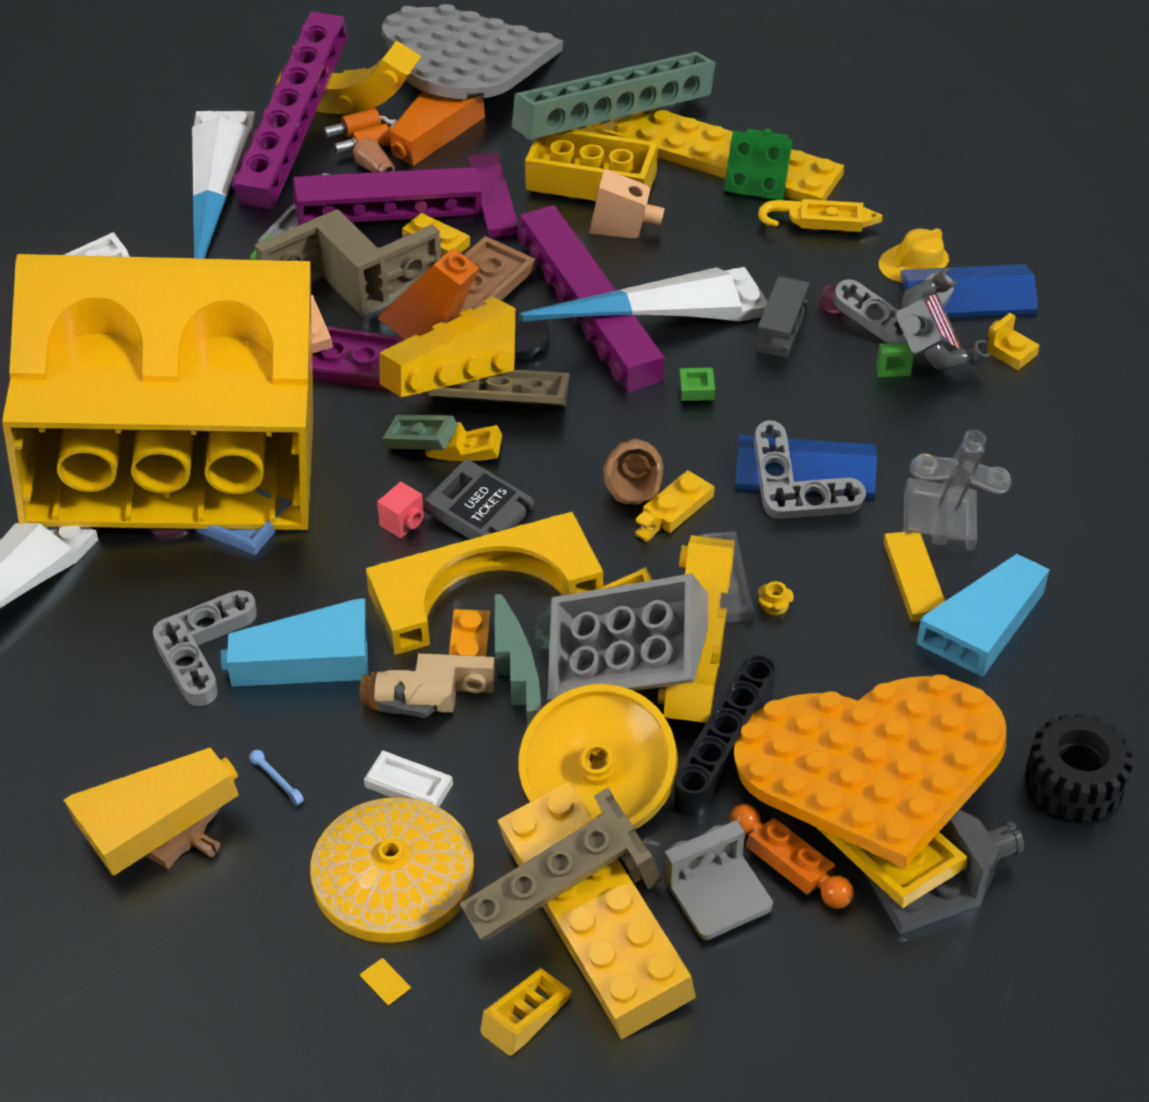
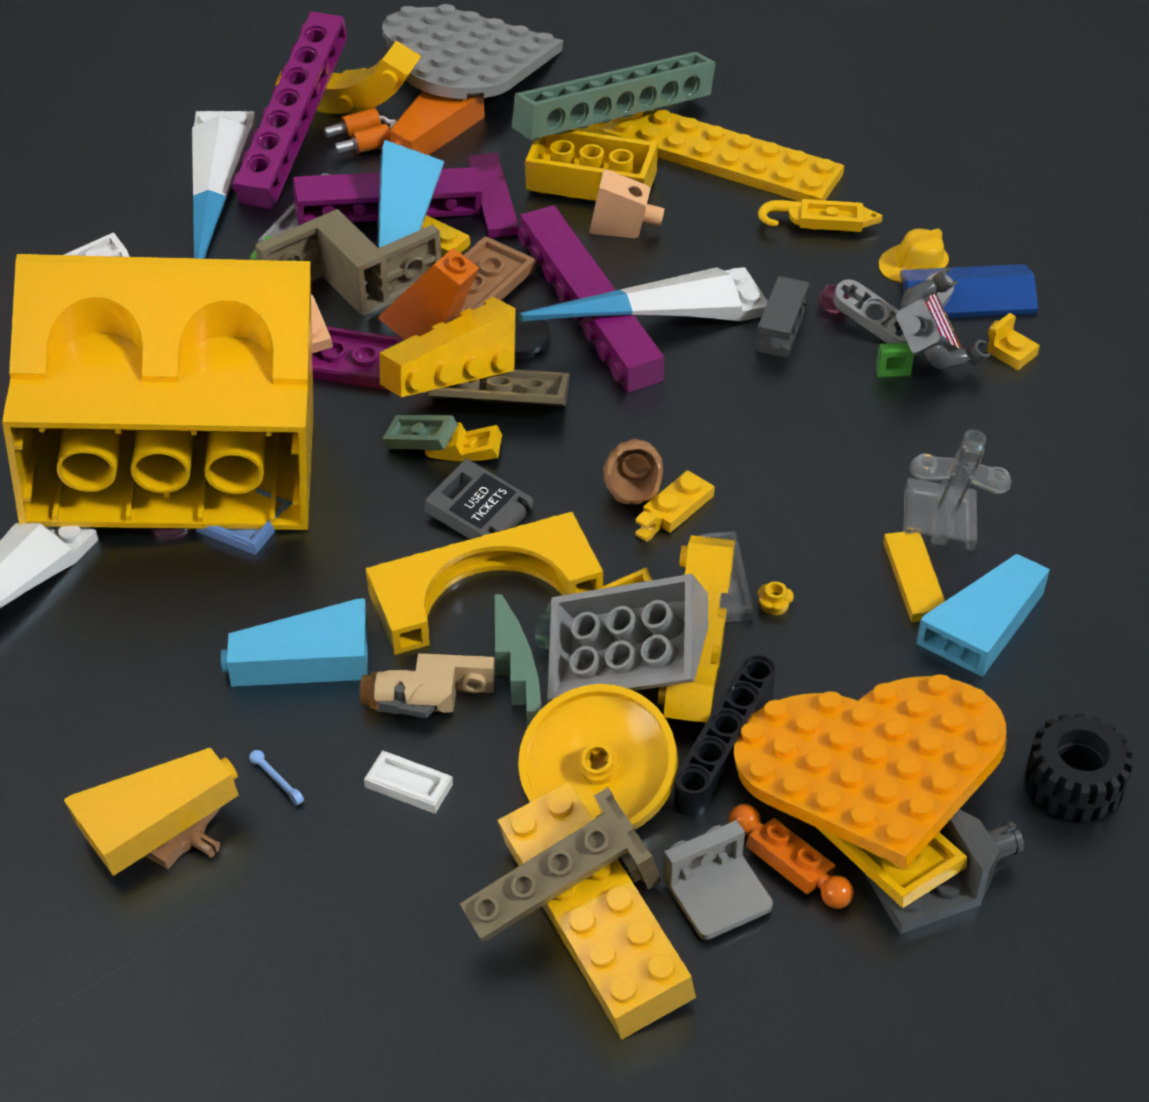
(190, 636): light grey beam -> none
(371, 156): nougat cone -> none
(385, 981): yellow sticker -> none
(392, 869): yellow dish -> none
(400, 510): coral plate -> none
(404, 191): none -> medium azure slope
(470, 632): light orange plate -> none
(510, 1032): yellow slope -> none
(697, 384): bright green plate -> none
(758, 163): green plate -> none
(786, 487): light grey beam -> none
(811, 462): blue slope -> none

